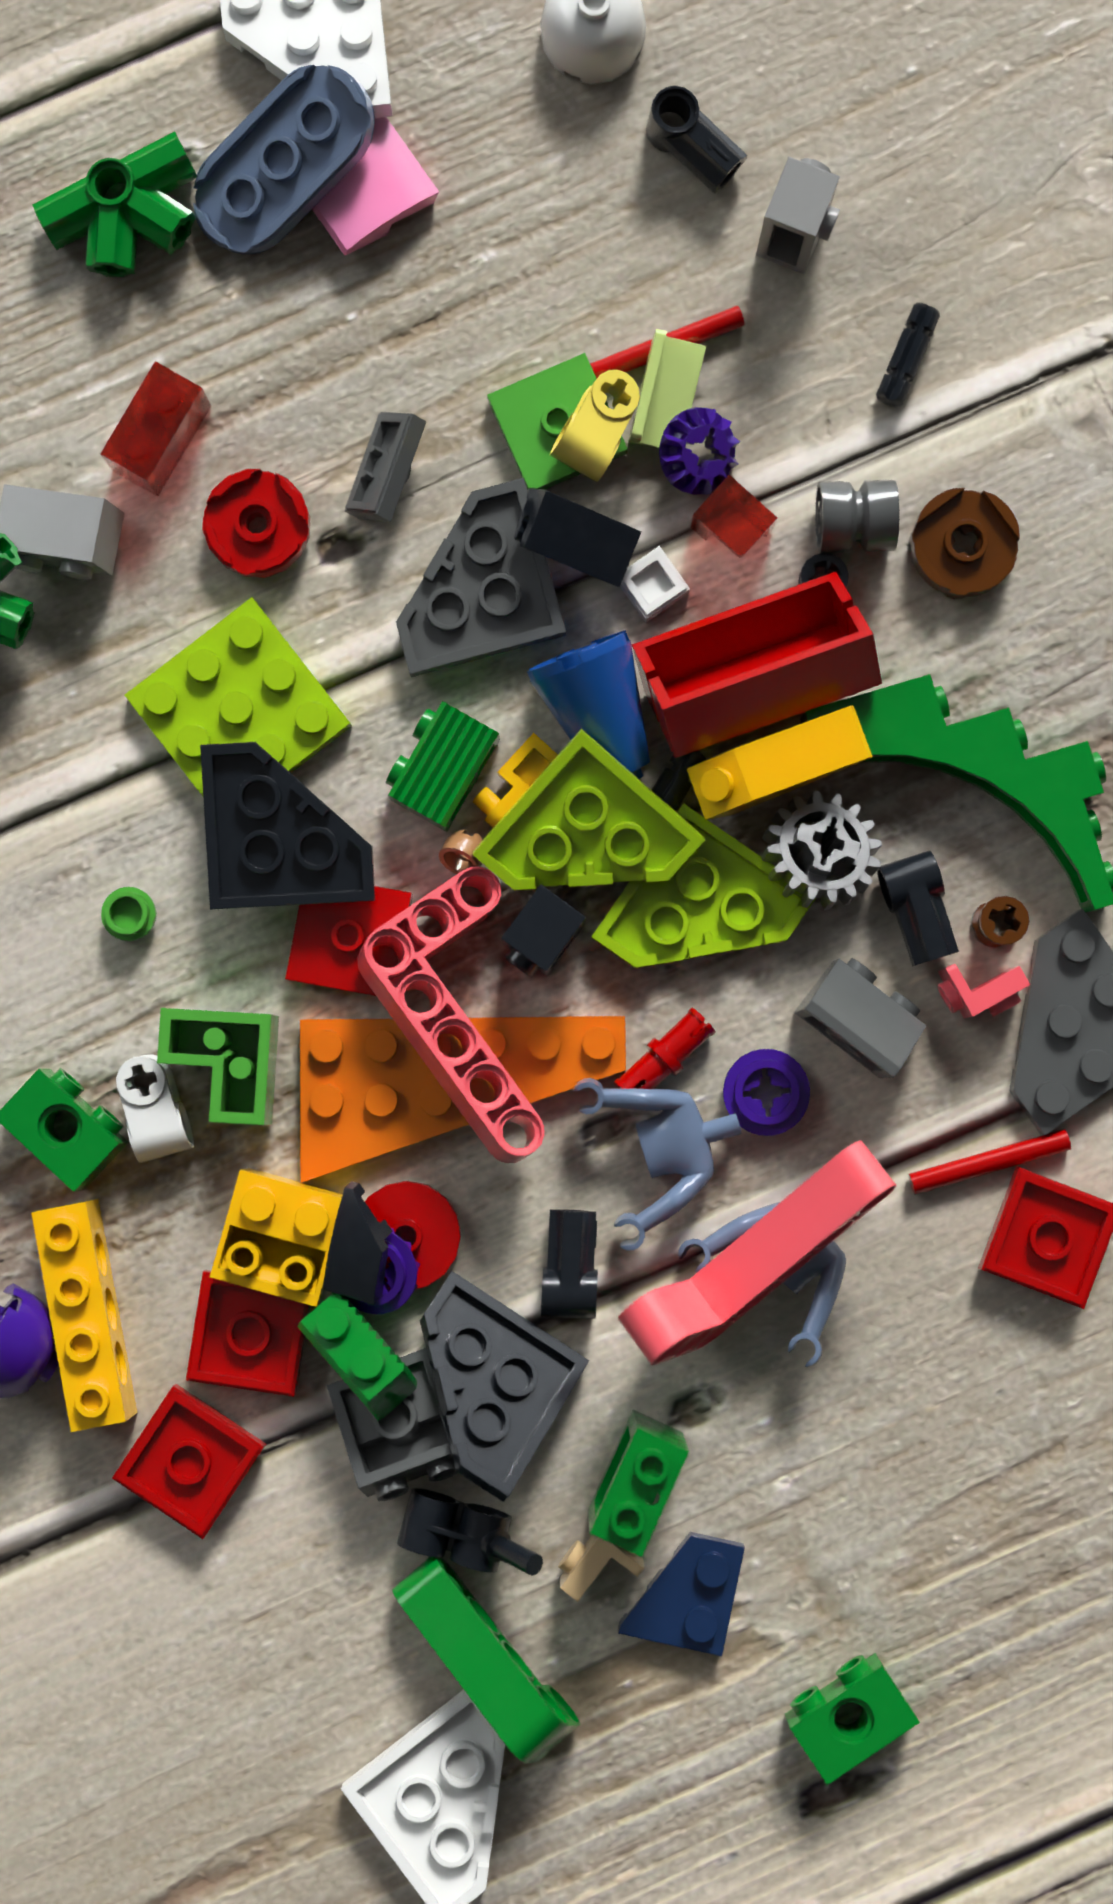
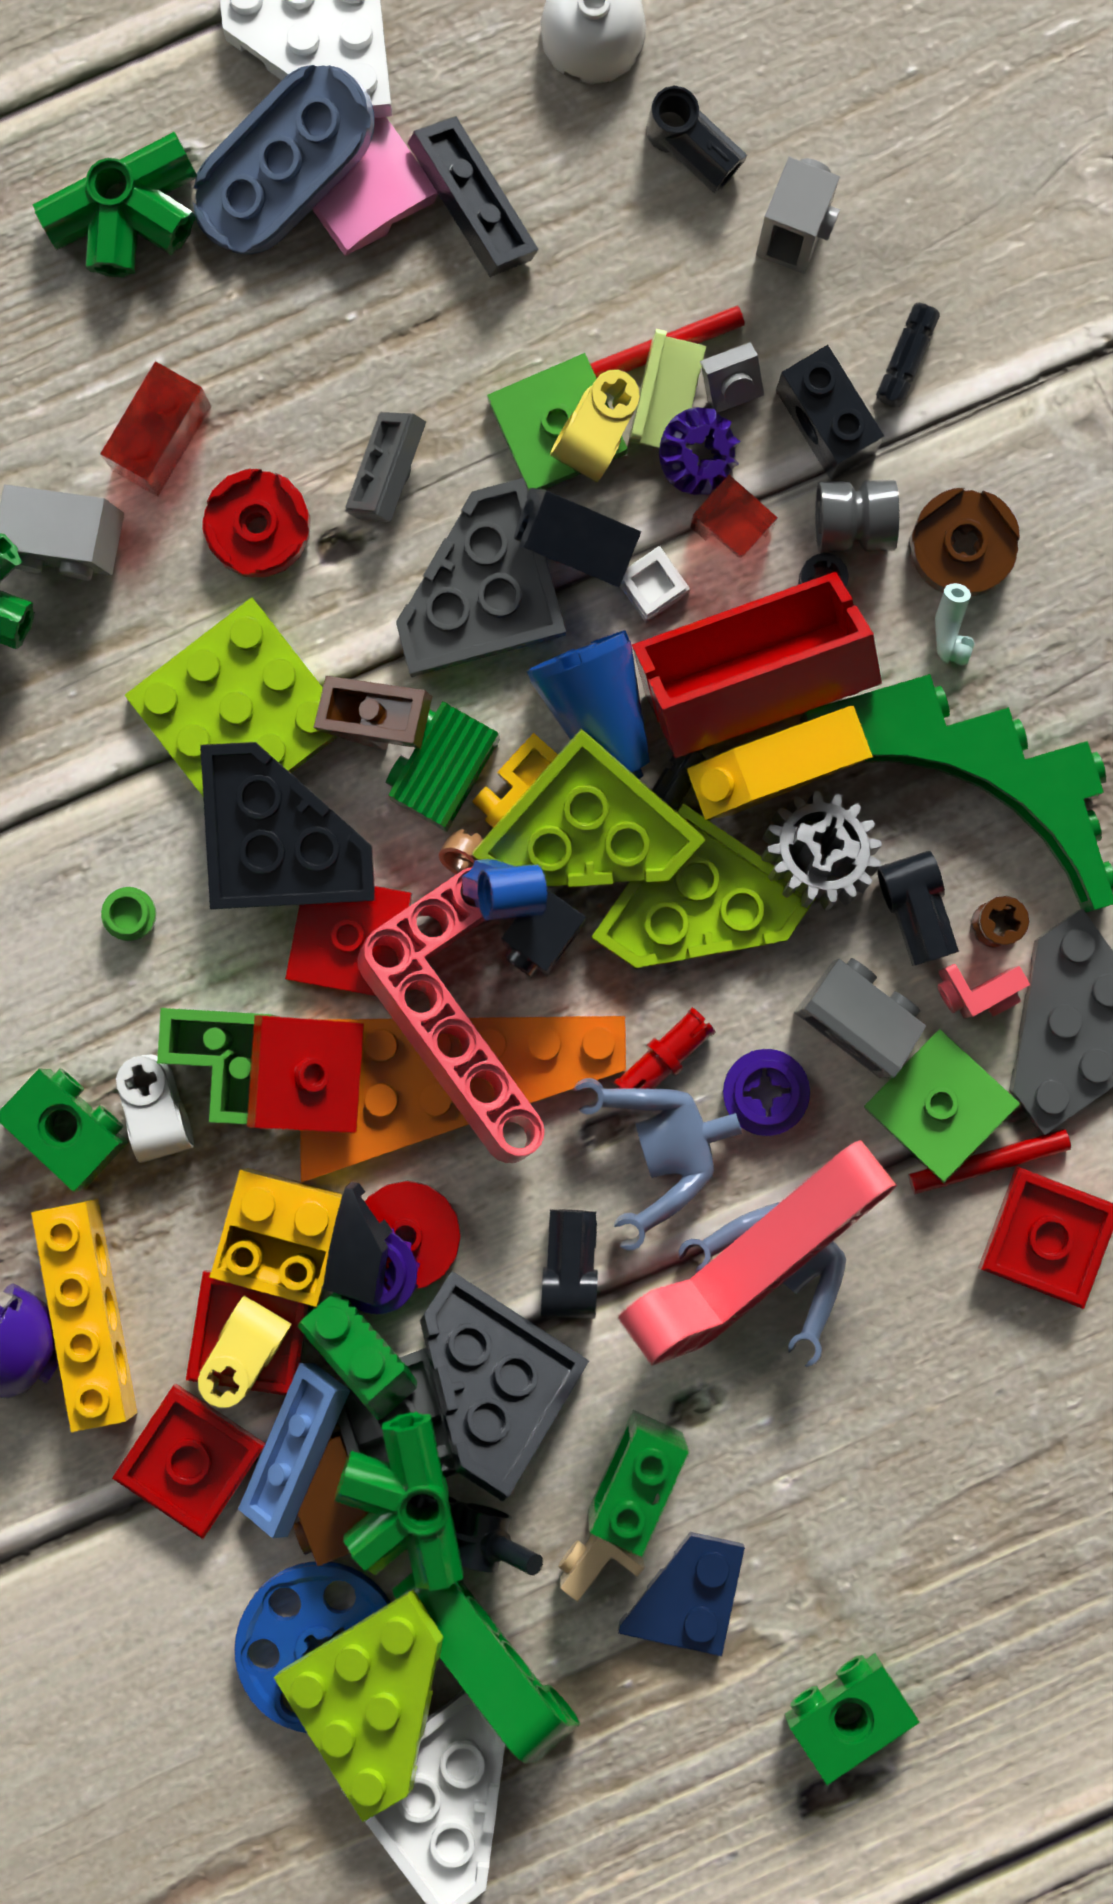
(246, 1346): none -> light yellow piece
(292, 1632): none -> blue wedge
(293, 1450): none -> medium blue plate
(305, 1074): none -> red plate
(321, 1518): none -> reddish brown slope
(369, 1701): none -> lime plate
(373, 713): none -> slope
(392, 1520): none -> green piece
(472, 196): none -> black plate
(506, 889): none -> blue piece
(732, 377): none -> light grey plate
(829, 412): none -> black brick
(942, 1106): none -> bright green plate
(948, 623): none -> light aqua arm

